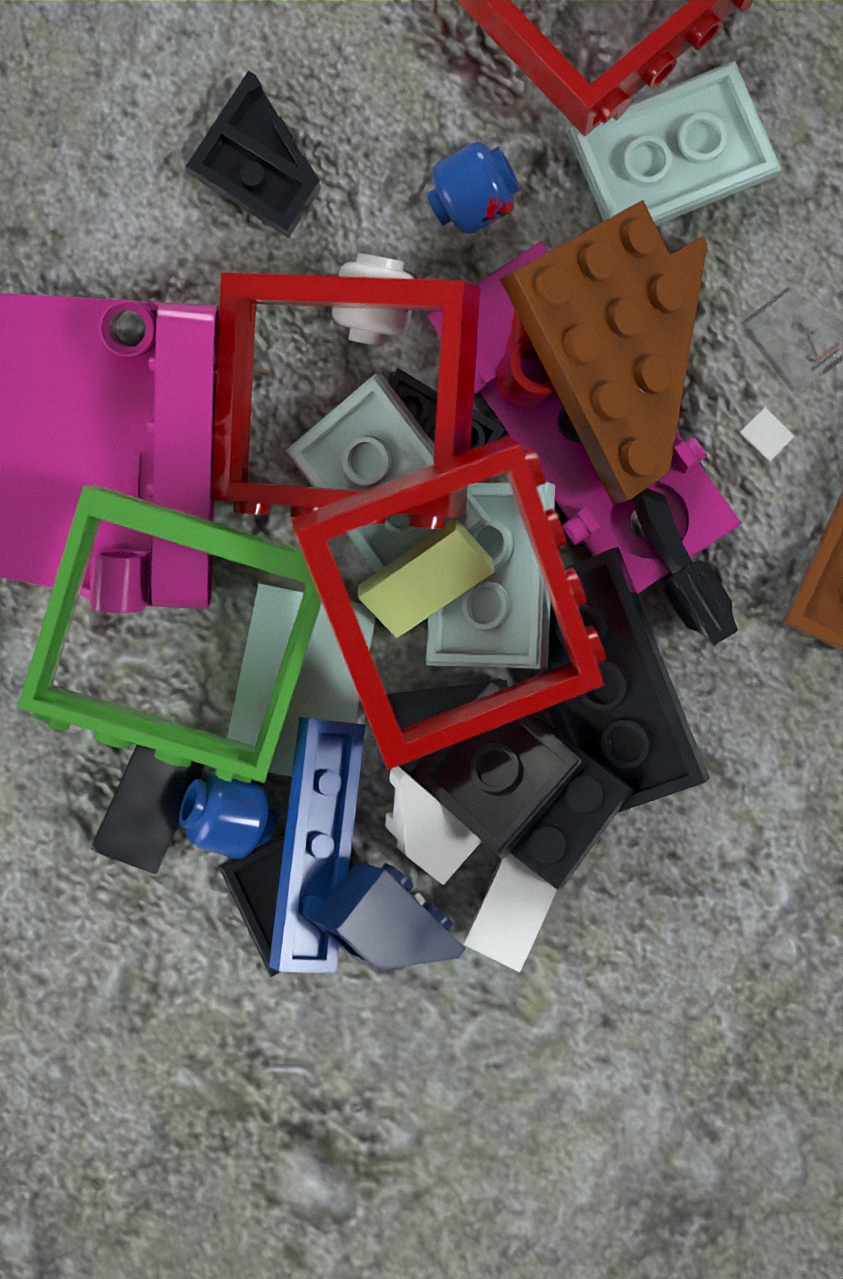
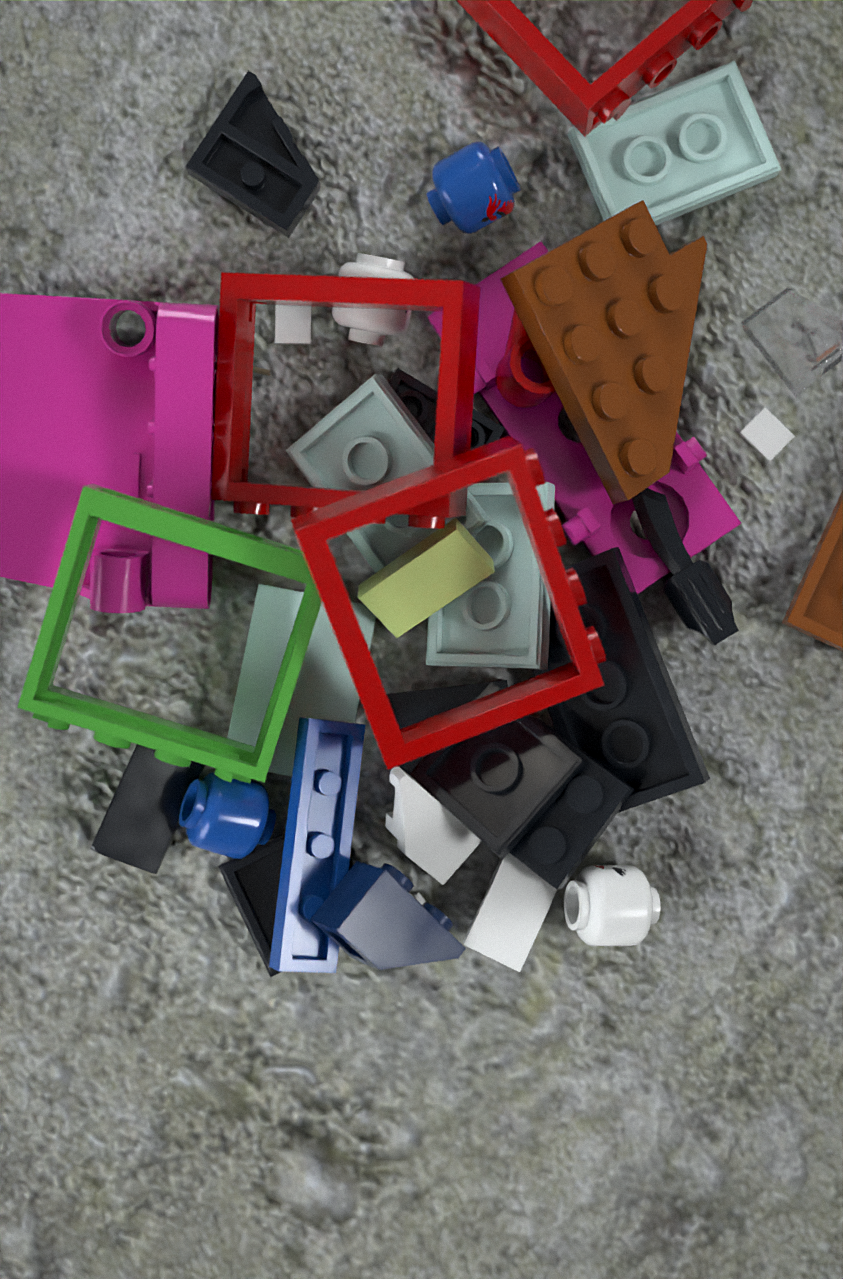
(293, 325): none -> white window
(611, 905): none -> white head

